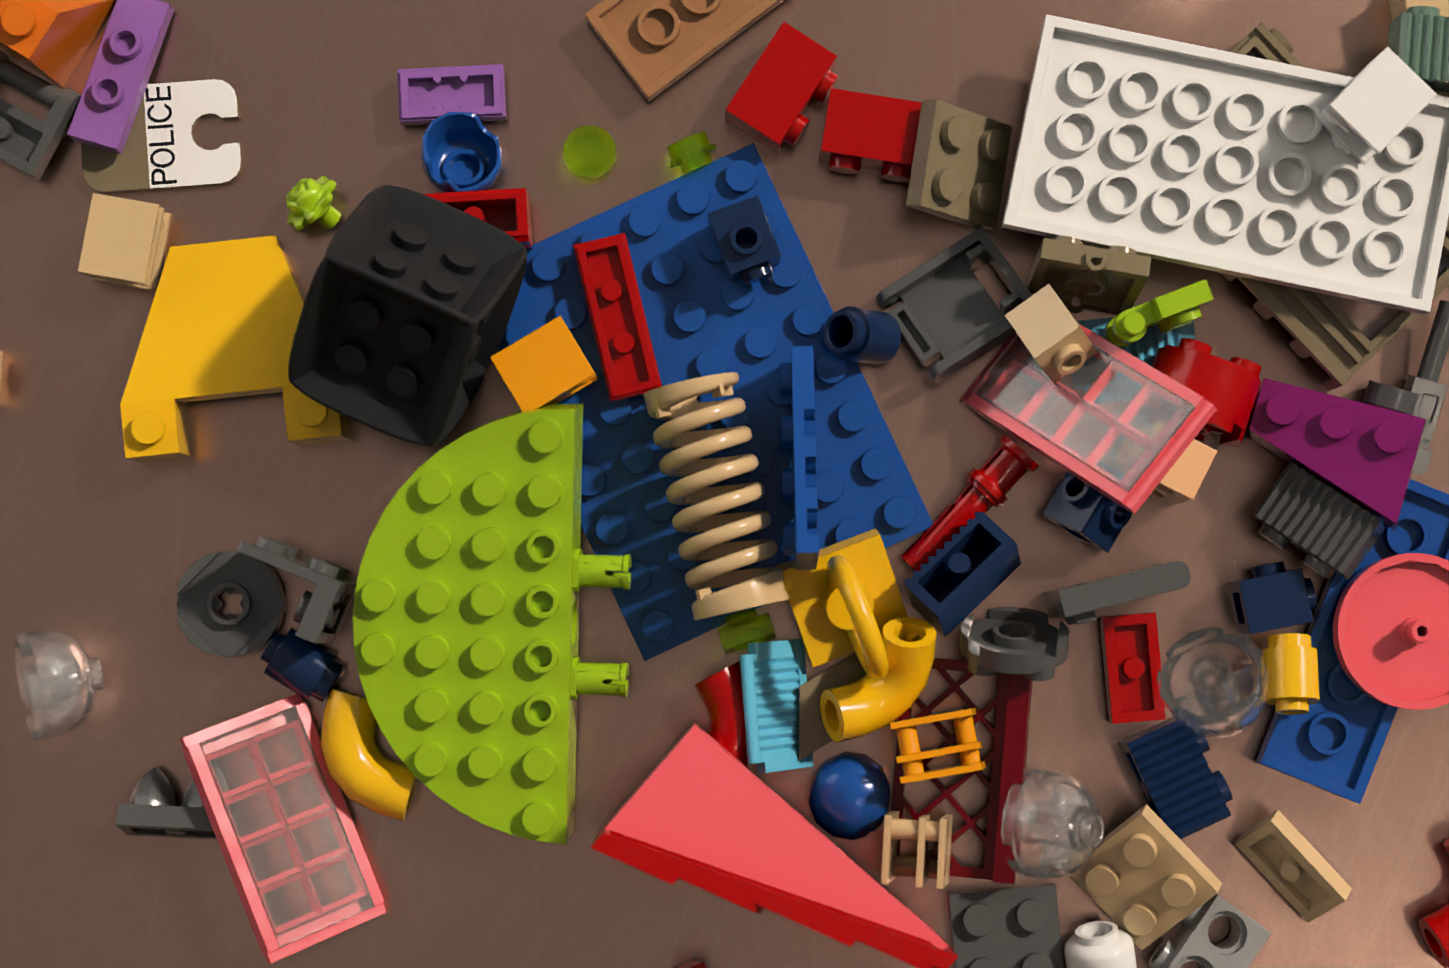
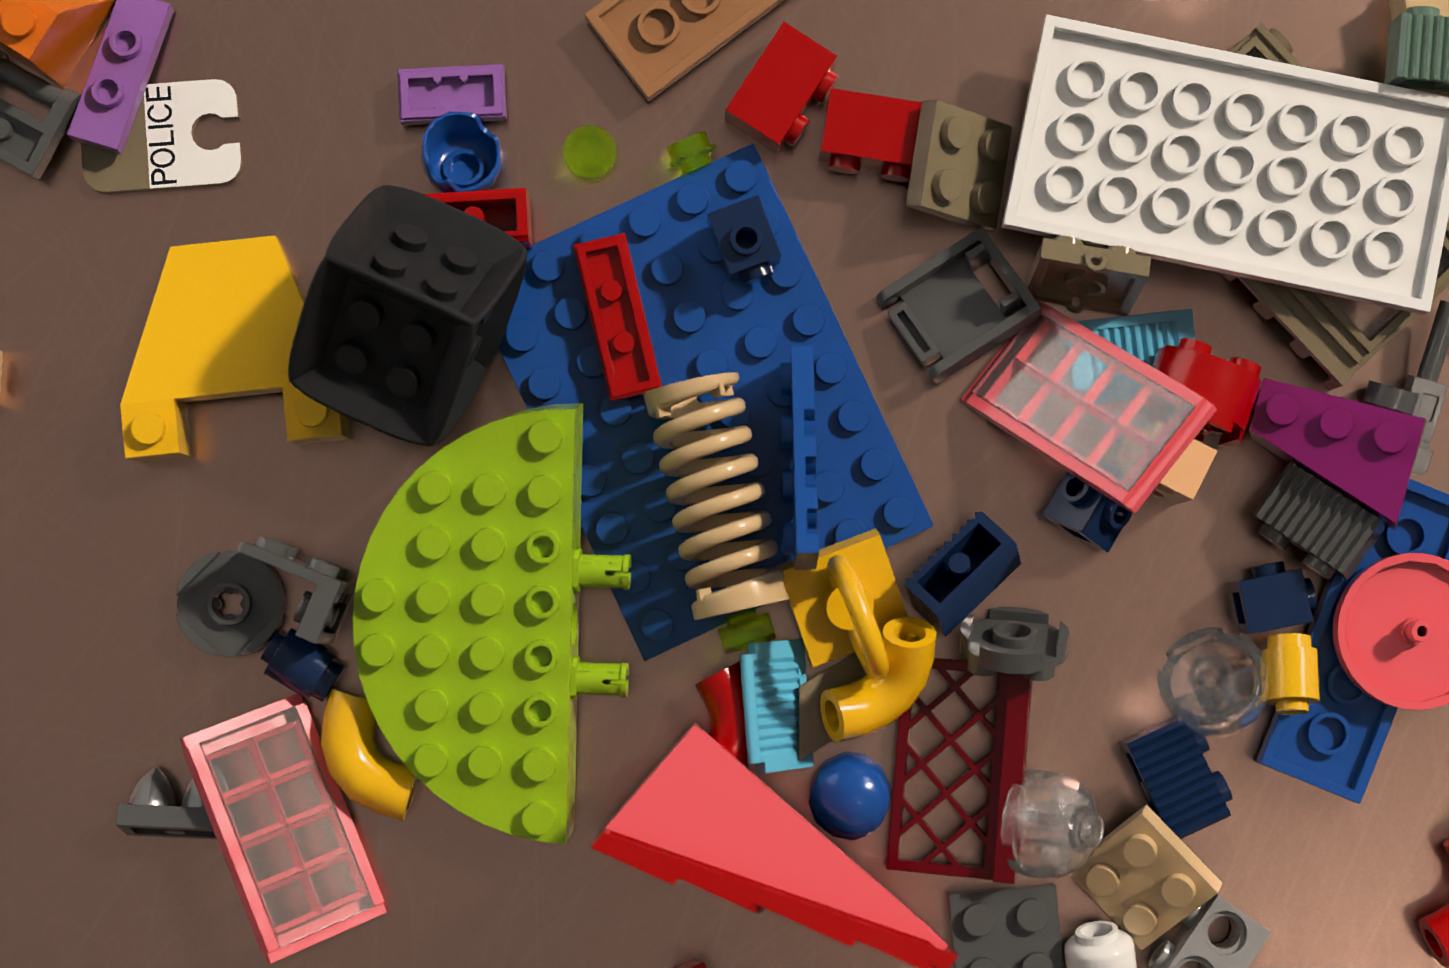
(55, 681): clear cylinder -> none
(124, 242): tan piece -> none
(311, 203): lime plant -> none
(544, 366): light orange piece -> none
(862, 335): dark blue brick -> none
(912, 757): light orange piece -> none
(921, 866): tan piece -> none
(985, 489): red pin -> none
(1051, 334): tan brick -> none
(1080, 600): dark grey container -> none
(1132, 667): red plate -> none
(1166, 311): lime plate -> none
(1293, 866): tan plate -> none
(1376, 105): white piece -> none

